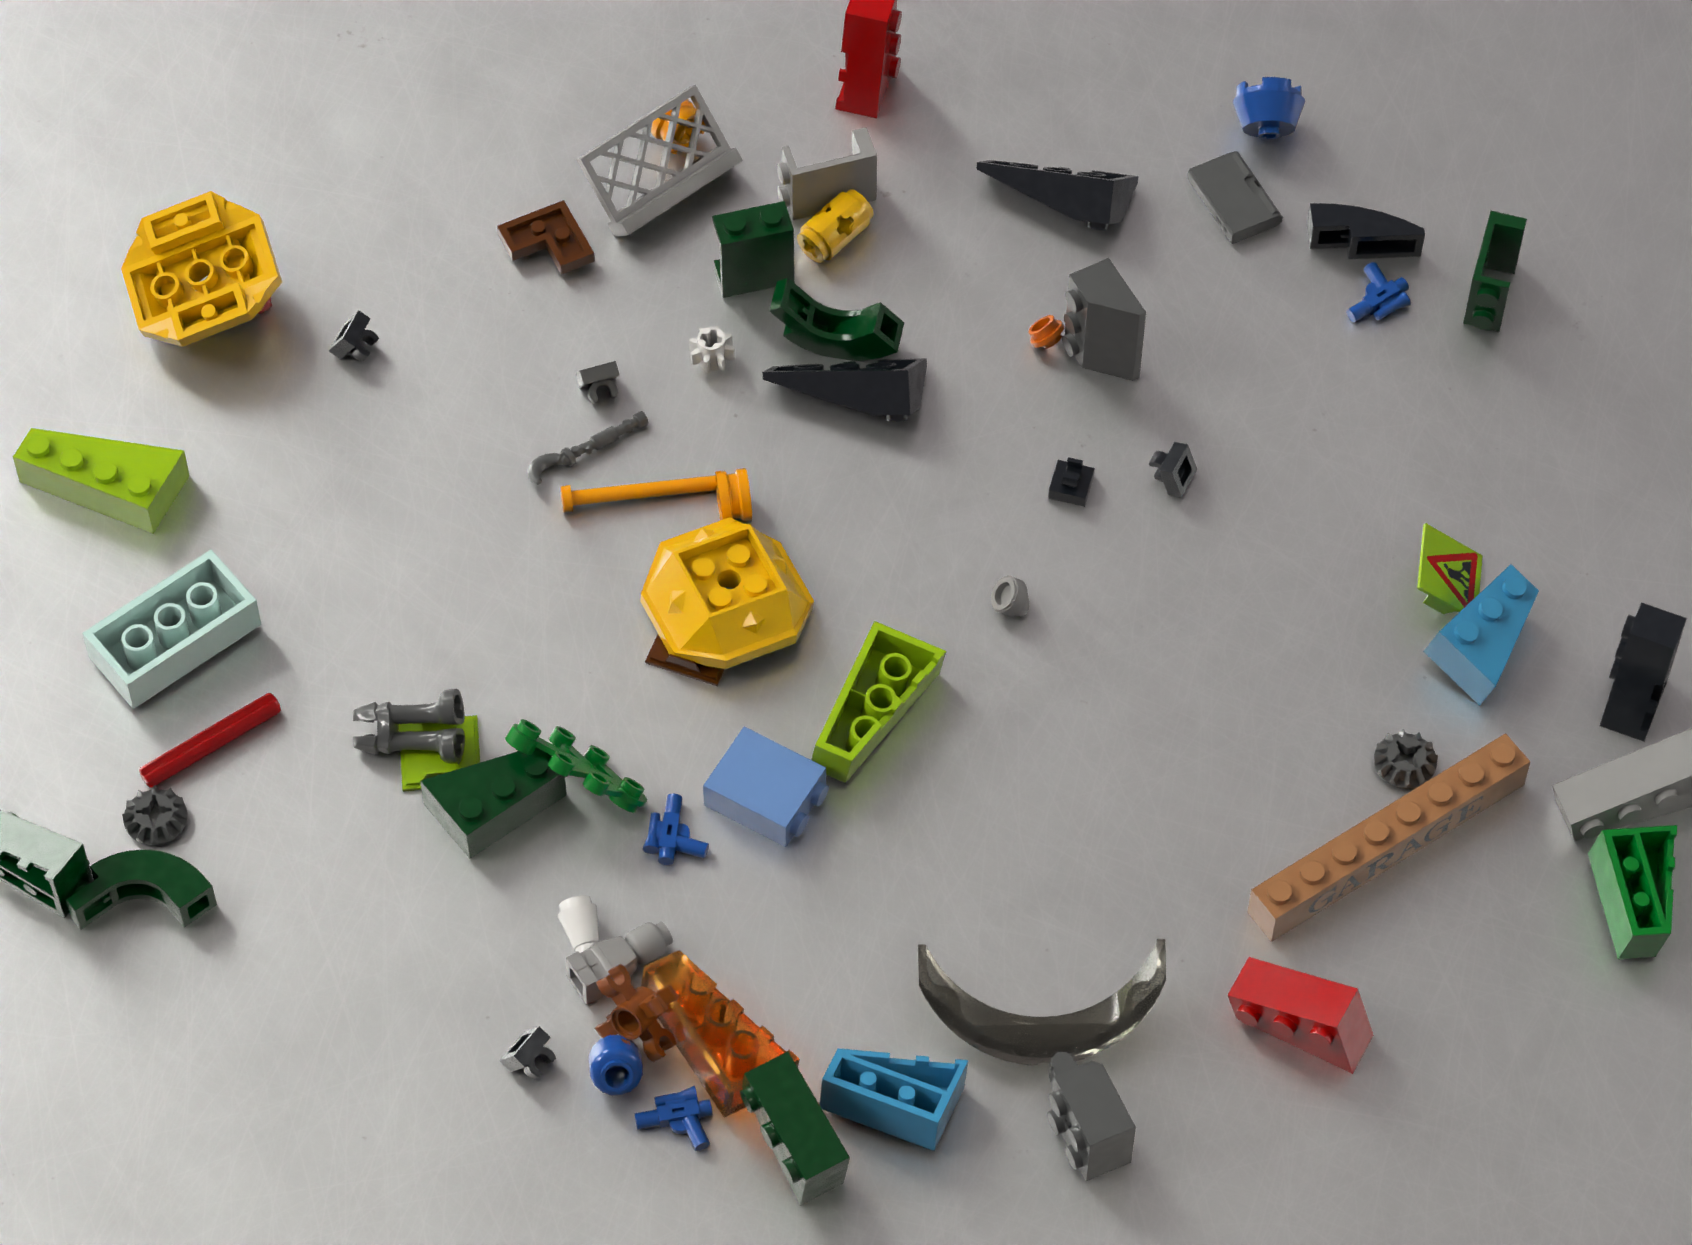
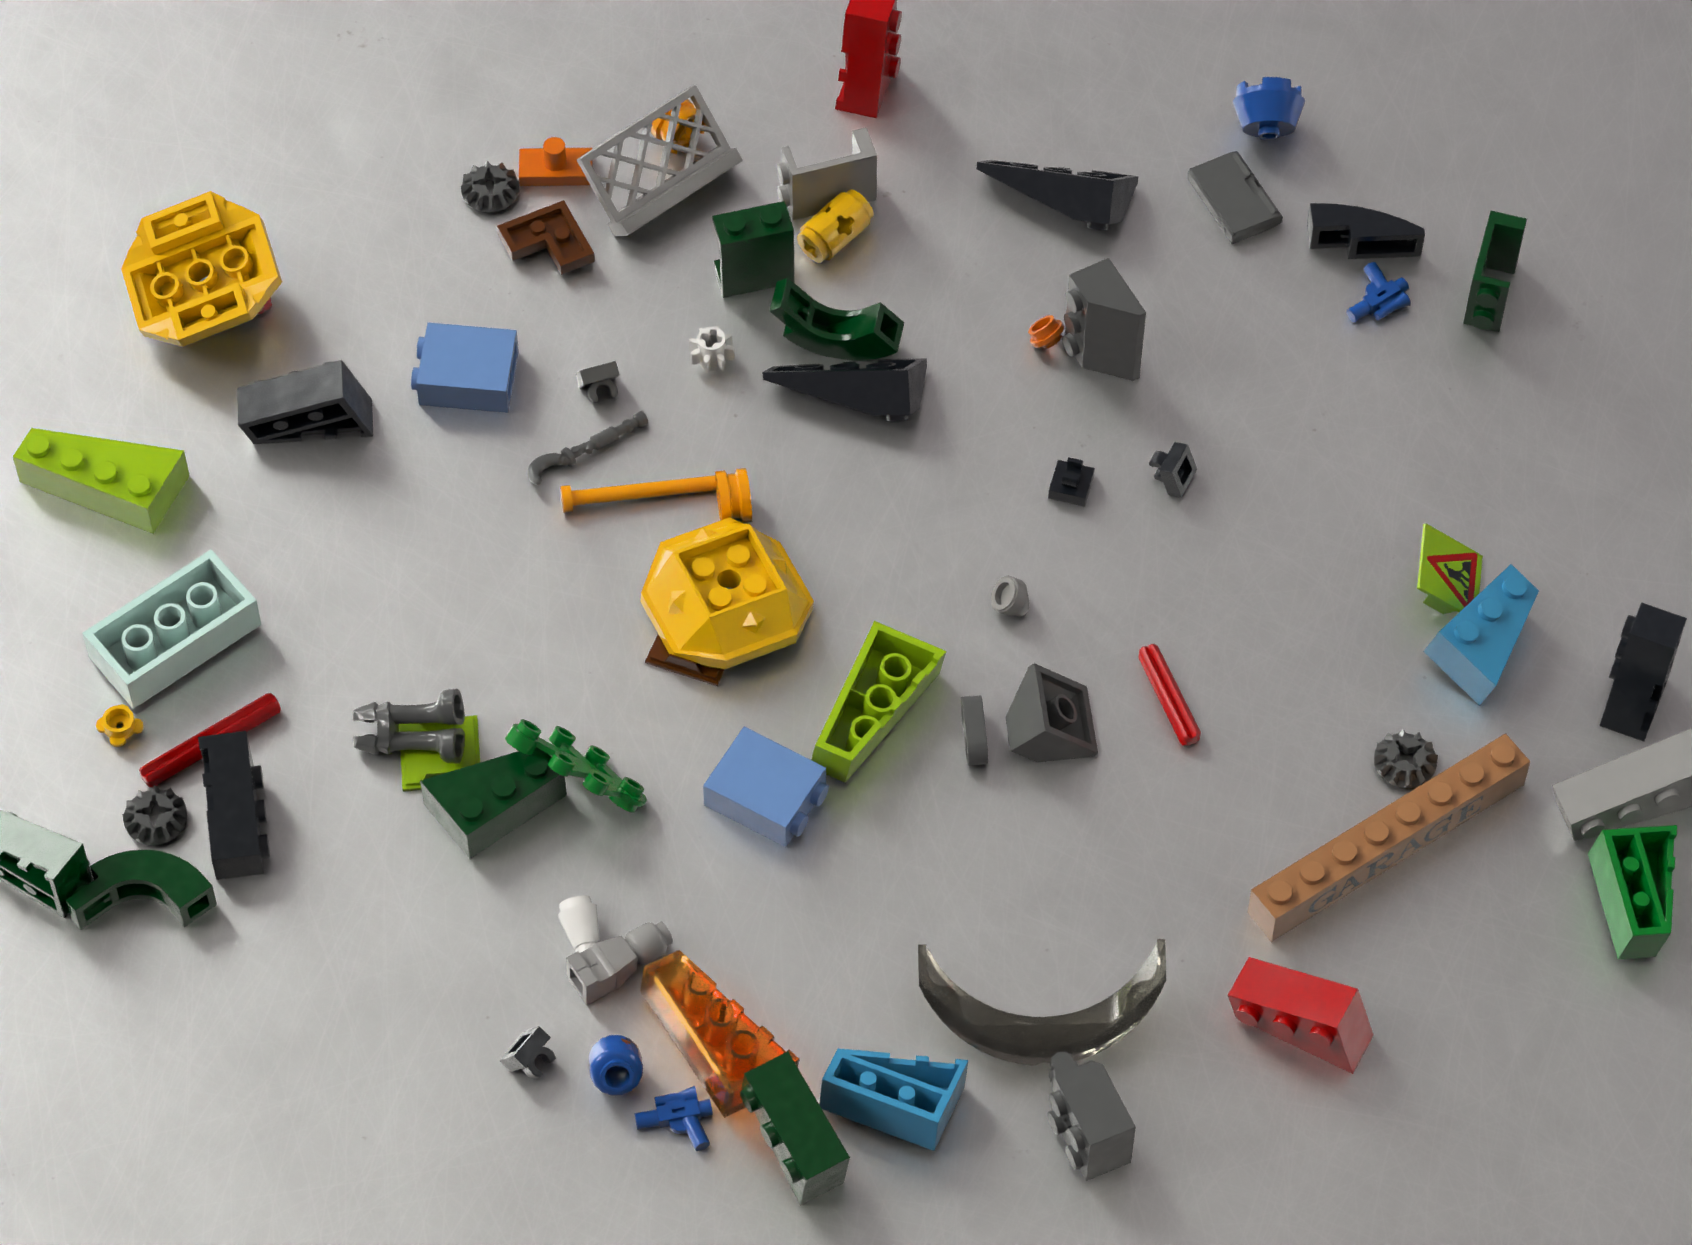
(119, 715): none -> yellow plate
(233, 806): none -> black wedge
(305, 403): none -> black wedge
(350, 338): black tile -> none
(466, 367): none -> medium blue brick
(476, 193): none -> dark grey gear
(551, 165): none -> orange tile
(637, 1012): dark orange pin -> none
(671, 835): blue piece -> none
(974, 730): none -> dark grey beam
(1050, 718): none -> dark grey slope
(1169, 695): none -> red axle

